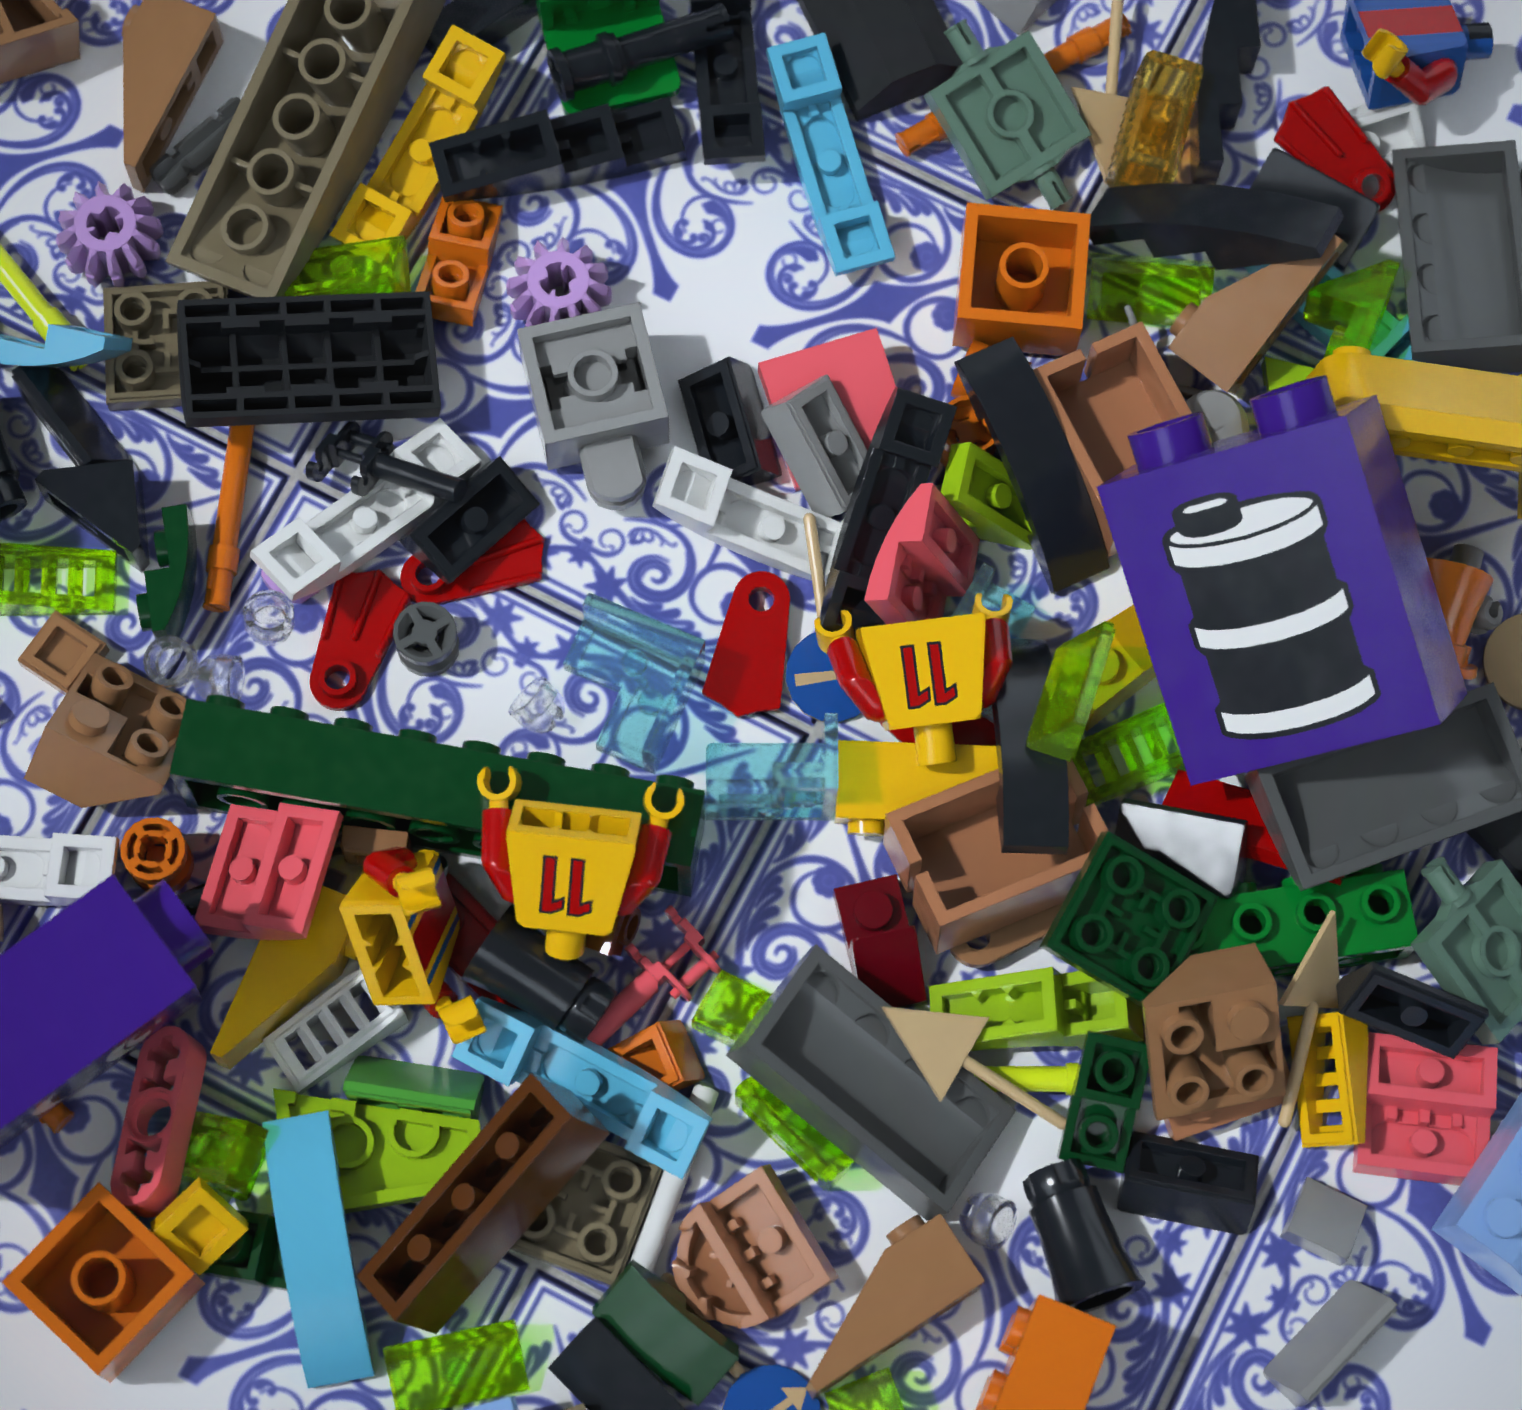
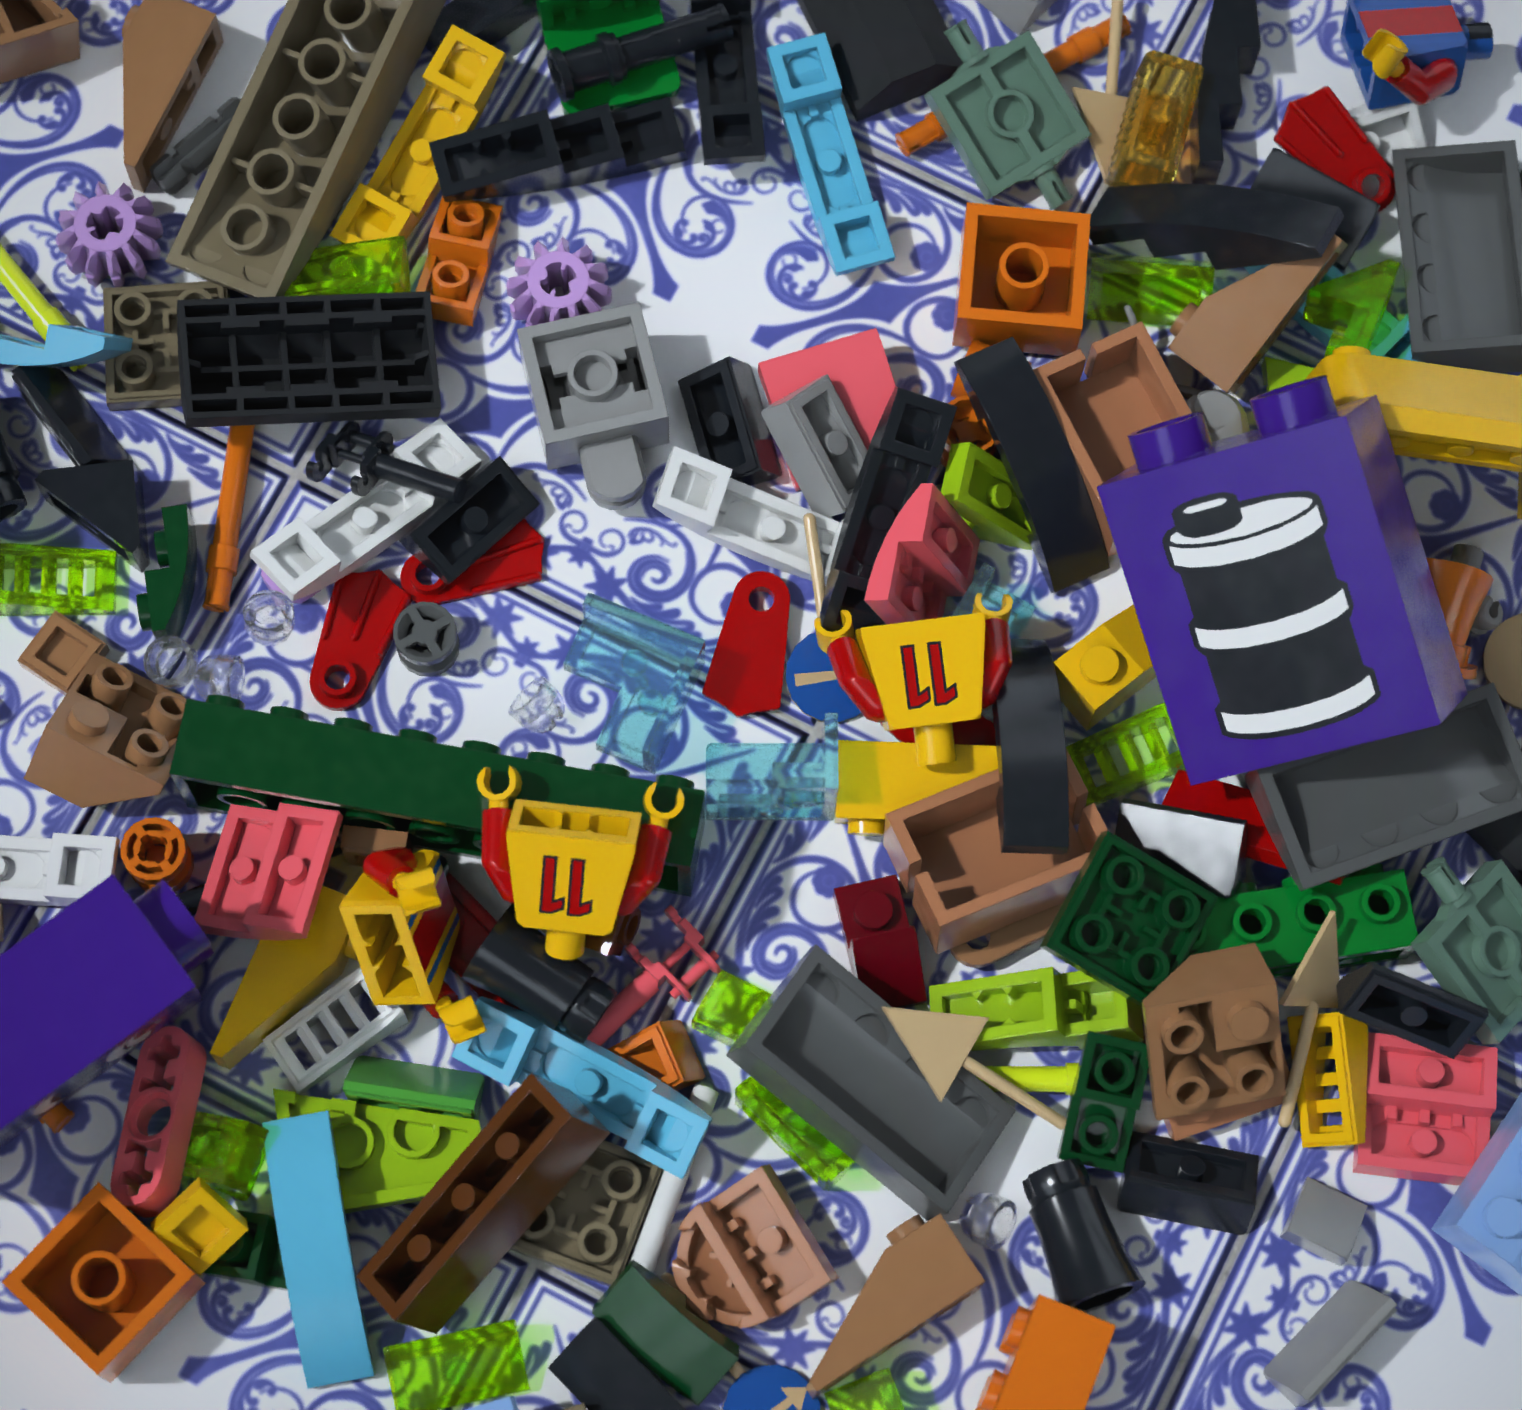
(1070, 693): clear neon green slope -> none

